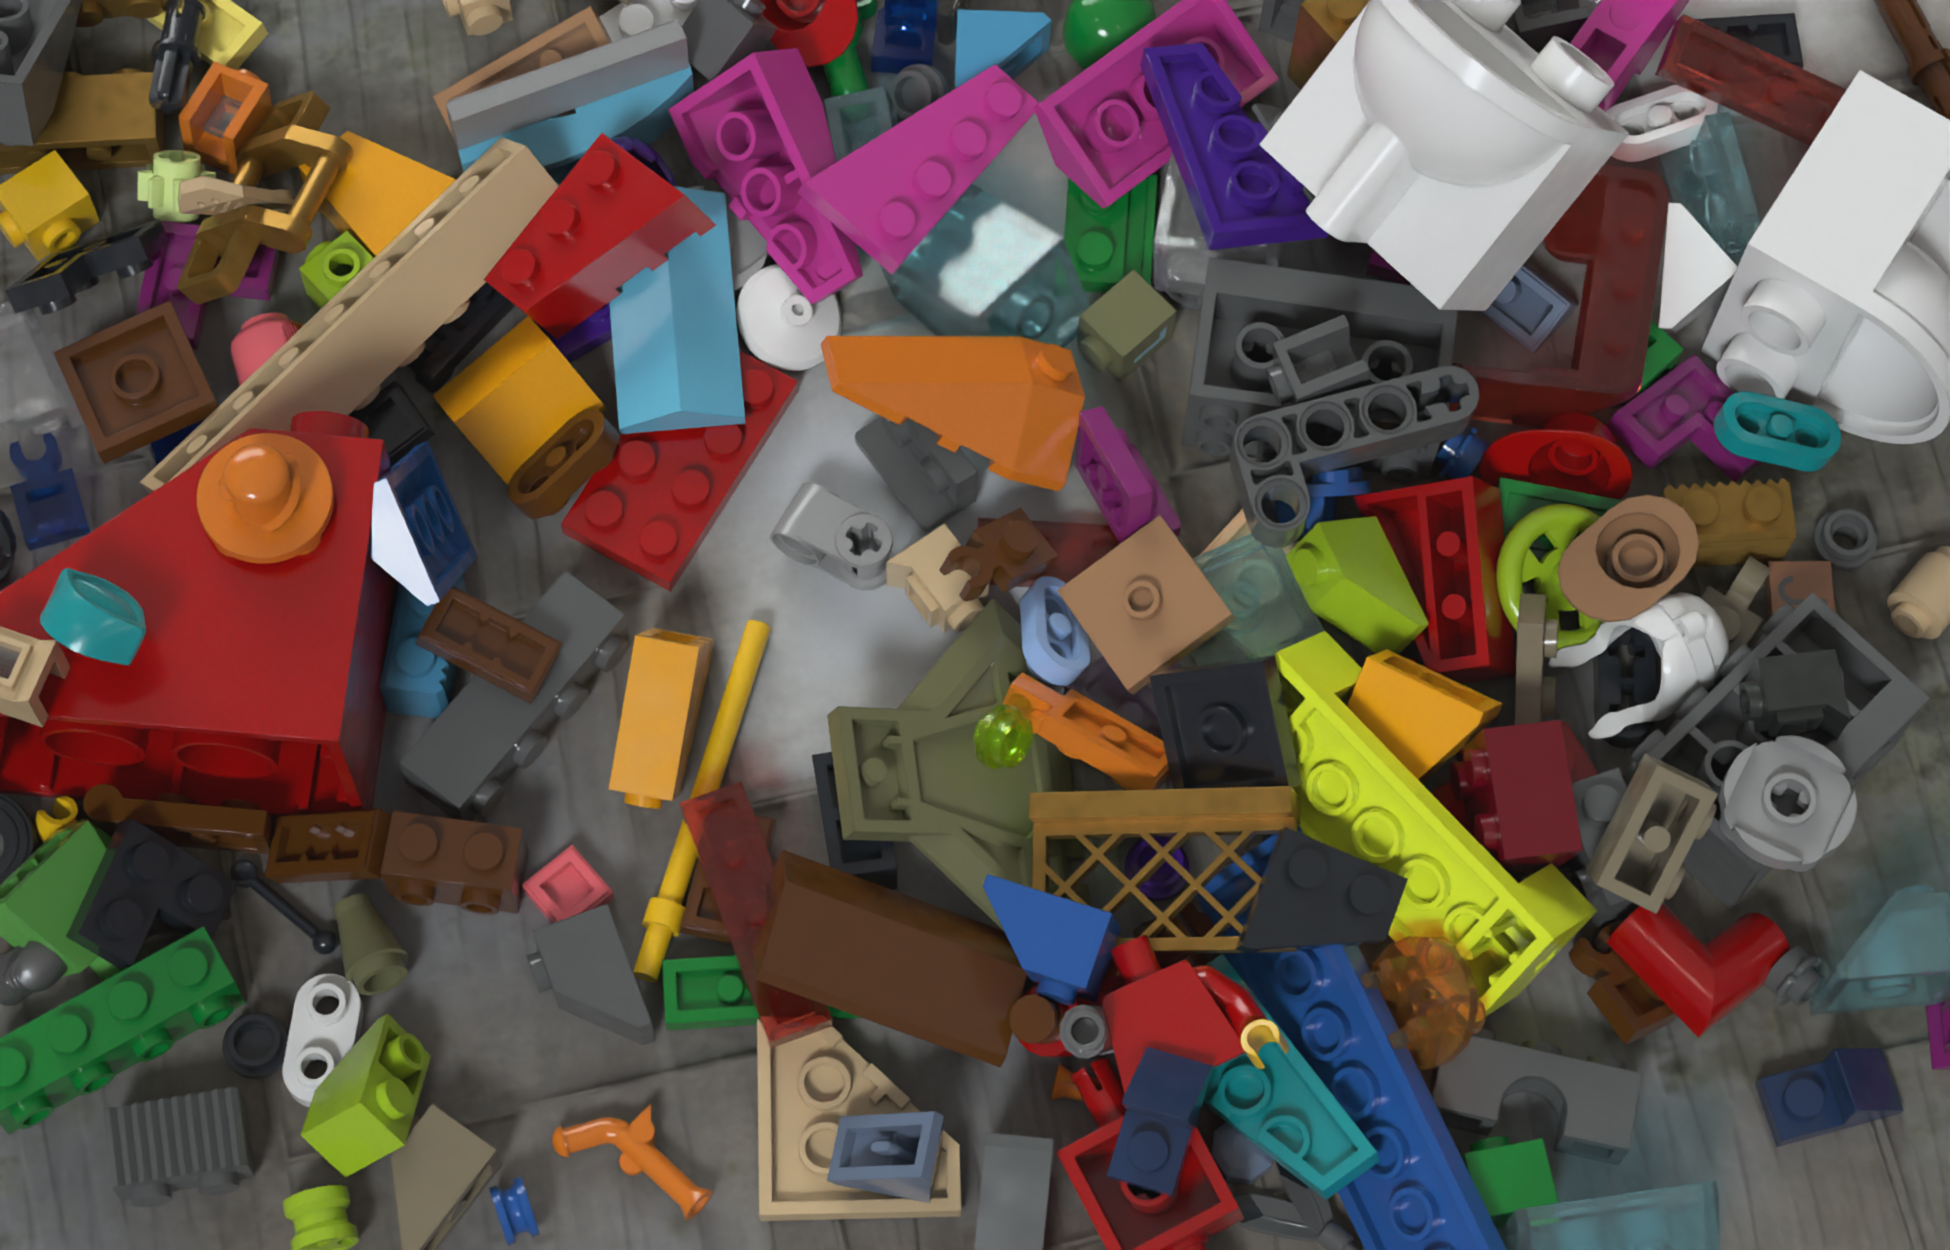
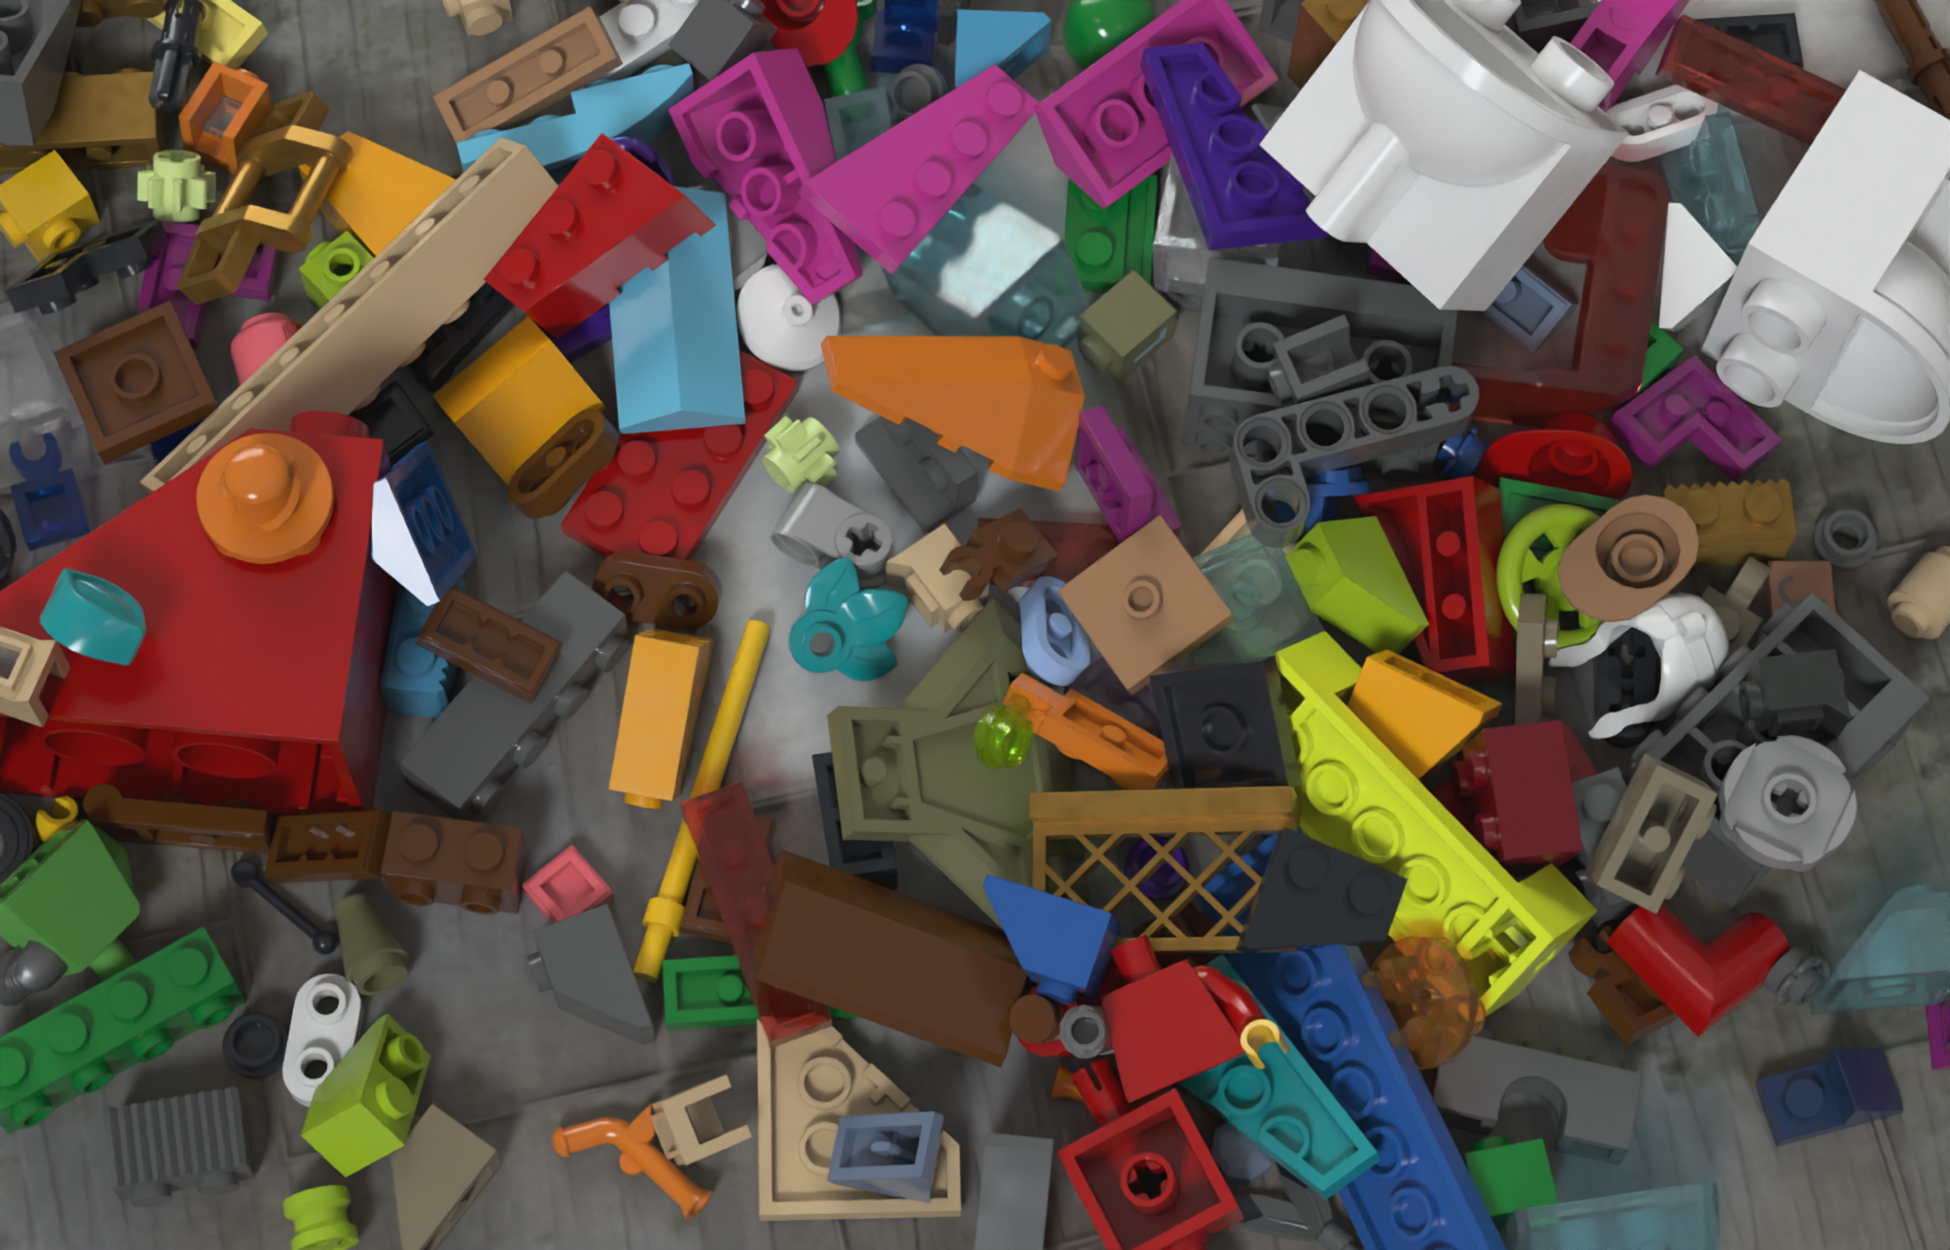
(143, 880): black plate -> none
(216, 196): tan piece -> none
(514, 1210): blue bush -> none
(568, 84): light grey tile -> none
(655, 587): none -> reddish brown plate
(690, 1124): none -> tan window
(800, 453): none -> yellowish green gear
(854, 618): none -> teal plate
(1159, 1121): dark blue slope -> none
(1769, 430): teal plate -> none

